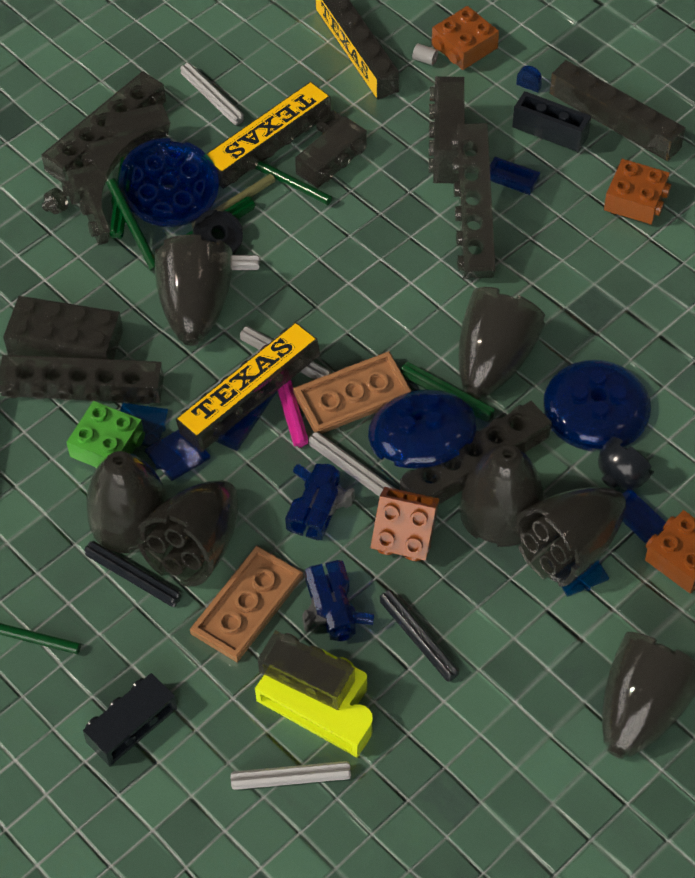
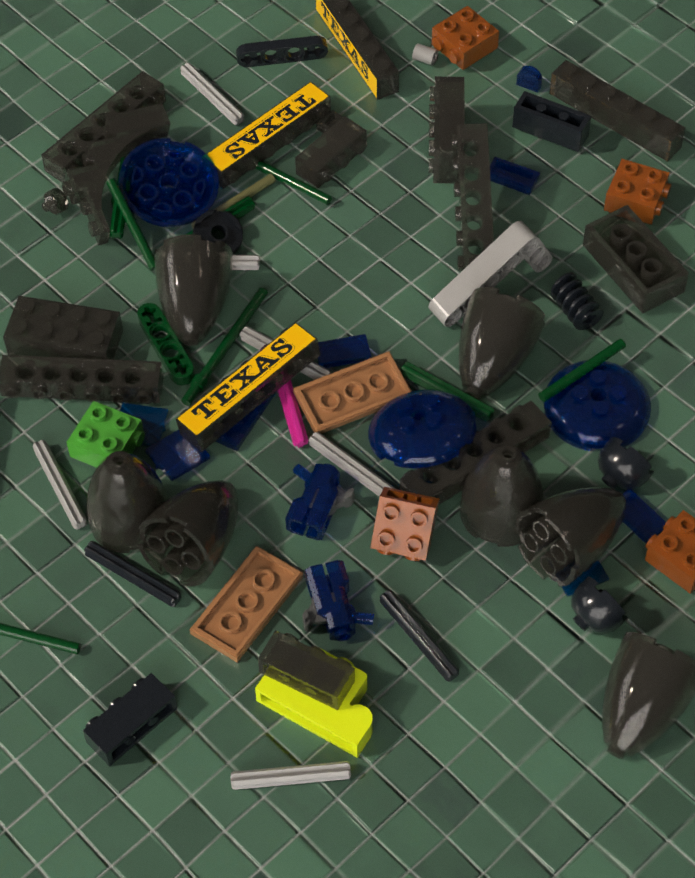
(60, 484): none -> light grey axle
(169, 342): none -> dark green beam
(200, 380): none -> dark green bar
(281, 48): none -> black beam
(343, 351): none -> clear blue tile
(489, 269): none -> light grey beam
(576, 302): none -> black piece
(581, 370): none -> dark green bar
(596, 608): none -> black cylinder
(635, 259): none -> clear smoke brick

